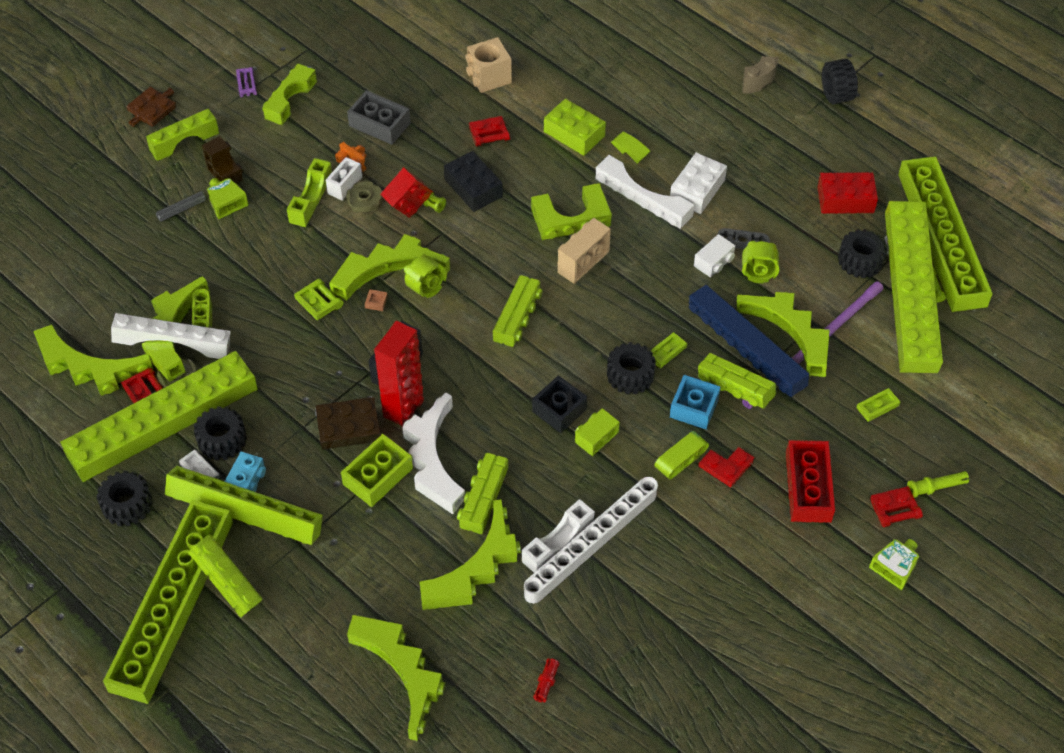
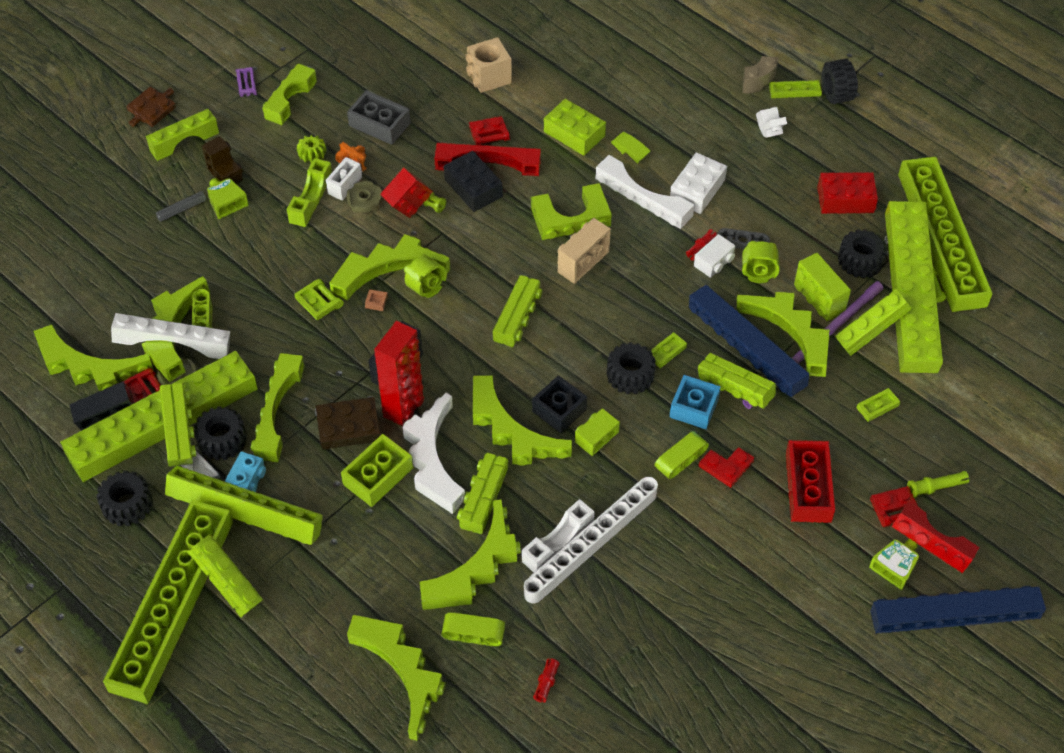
(101, 405): none -> black brick
(176, 424): none -> lime brick
(287, 372): none -> lime arch
(311, 148): none -> lime gear
(473, 629): none -> lime beam
(505, 430): none -> lime arch
(522, 159): none -> red arch
(700, 243): none -> red pin
(770, 122): none -> white brick
(795, 89): none -> lime tile
(822, 287): none -> lime brick
(873, 322): none -> lime brick
(953, 550): none -> red arch
(957, 609): none -> dark blue brick

